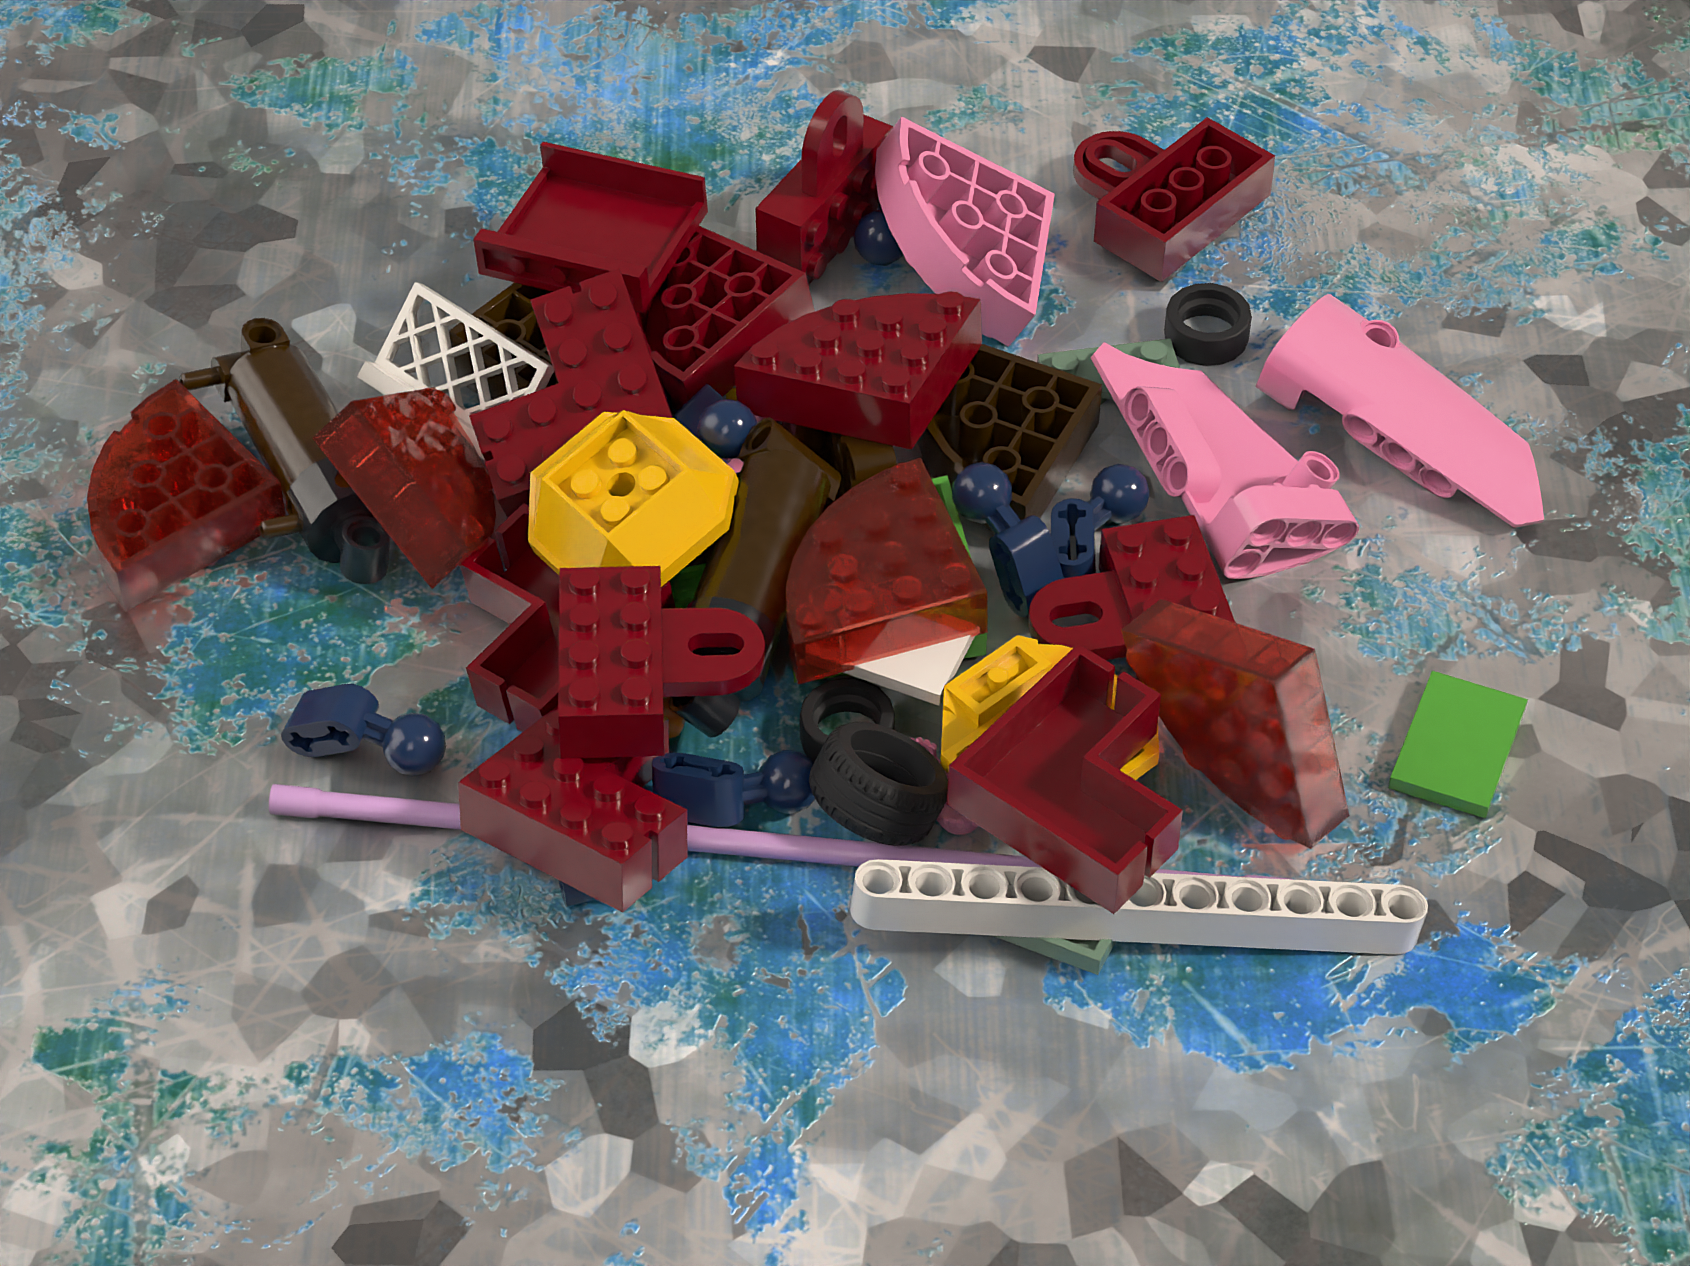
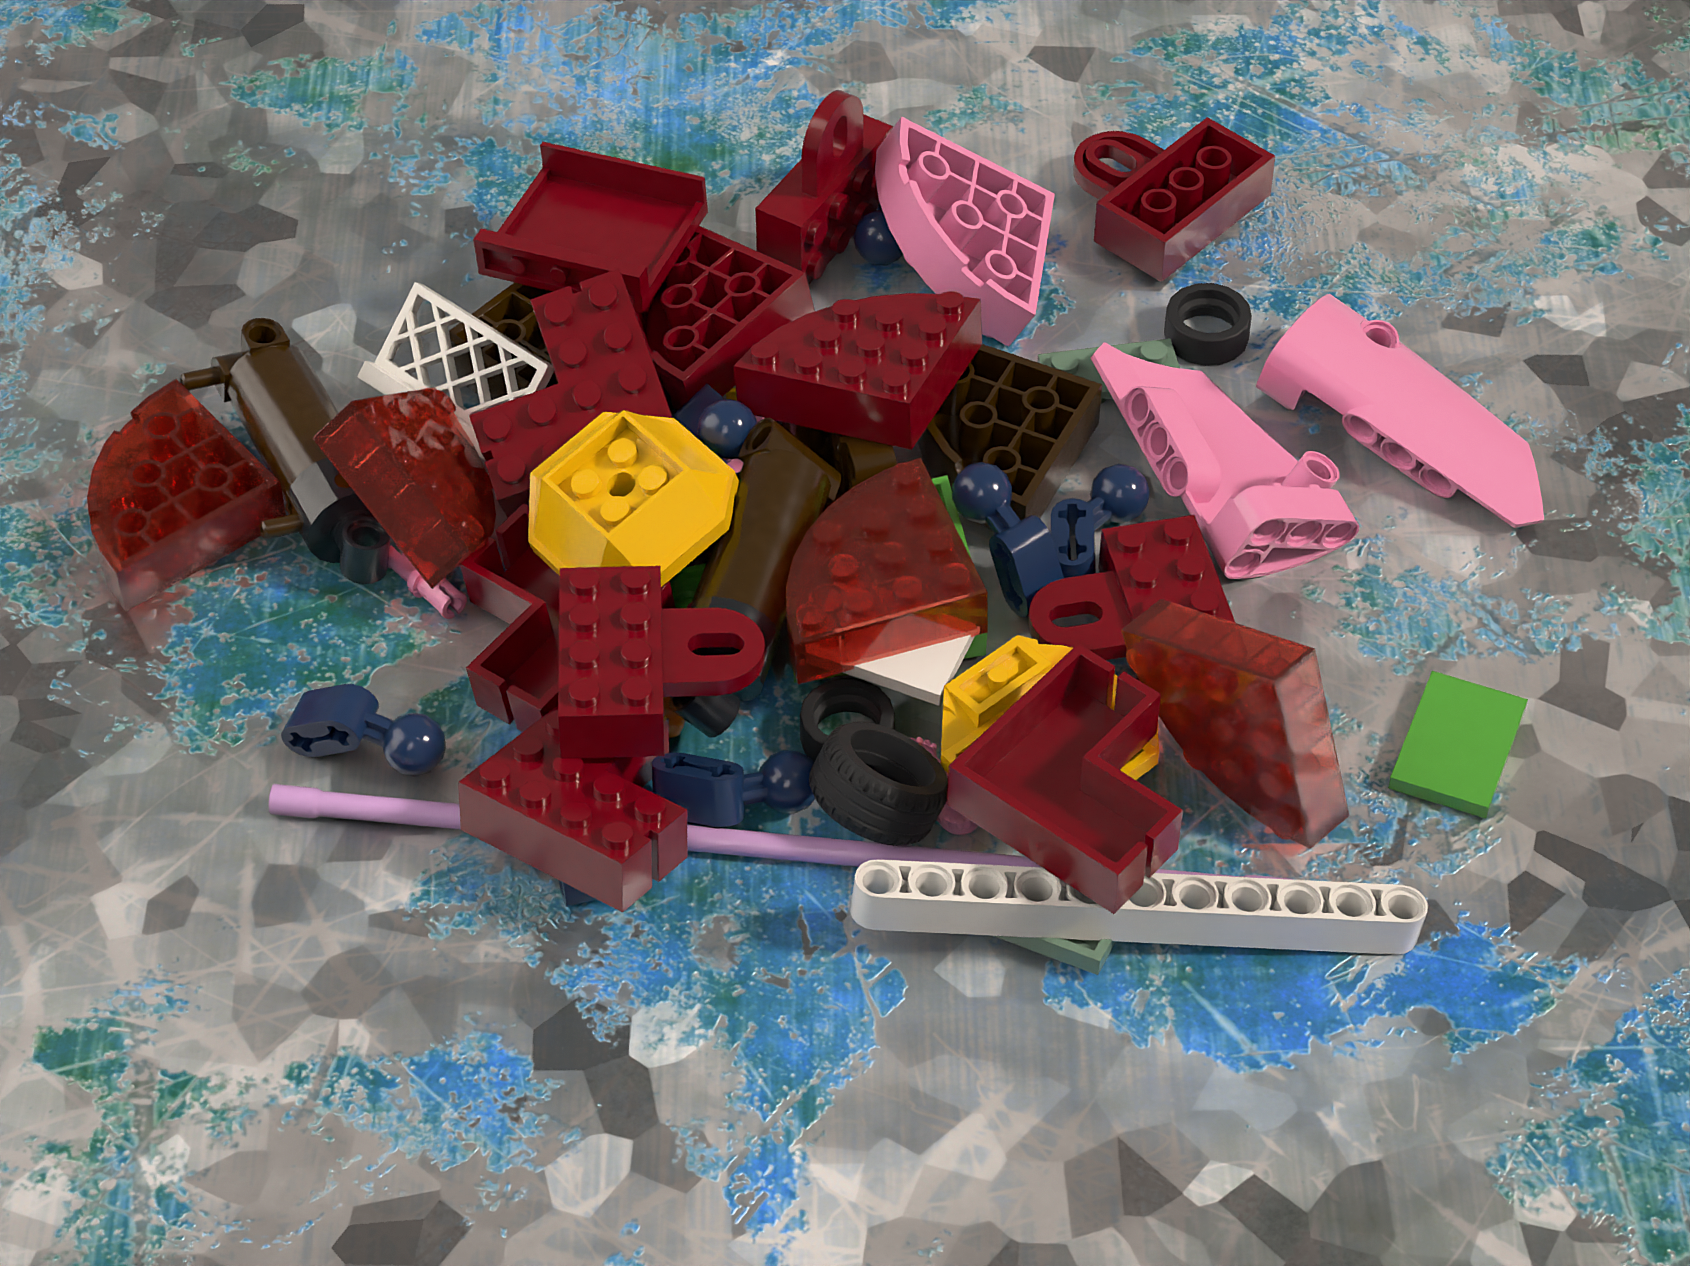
(438, 597): none -> bright pink pin

